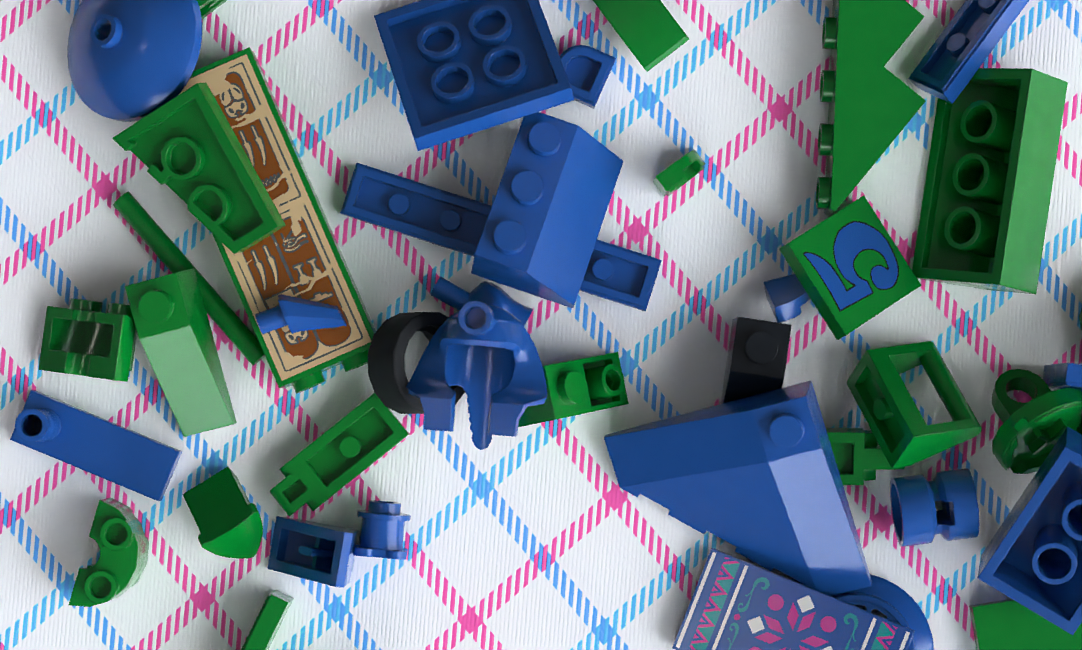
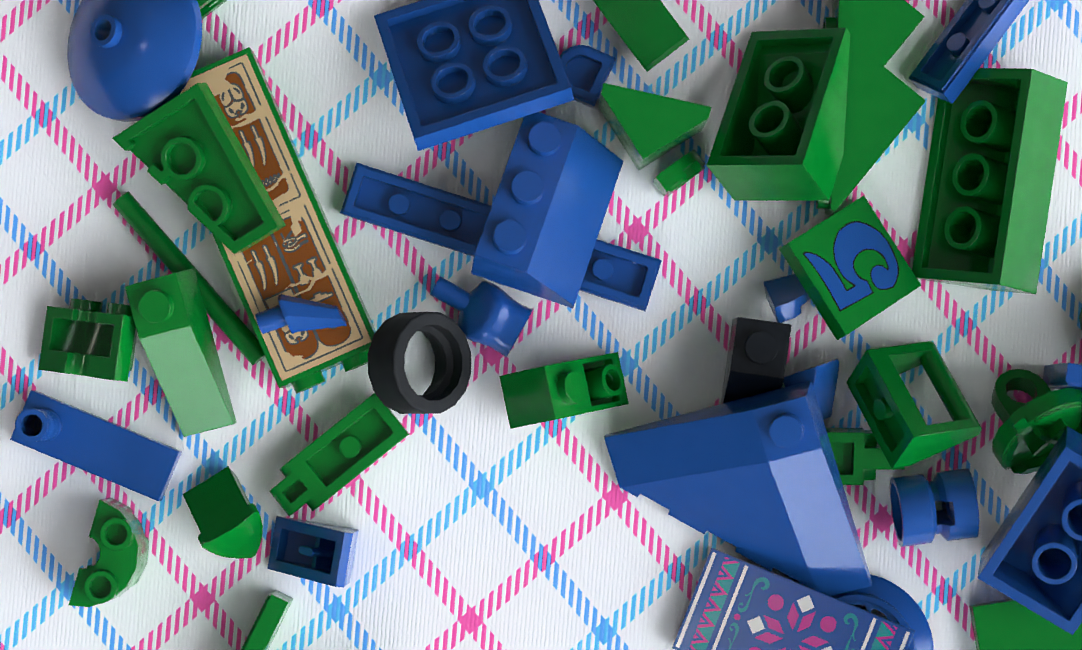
(382, 531): blue brick -> none
(493, 363): blue piece -> none
(649, 122): none -> green slope
(785, 117): none -> green slope
(824, 382): none -> blue slope

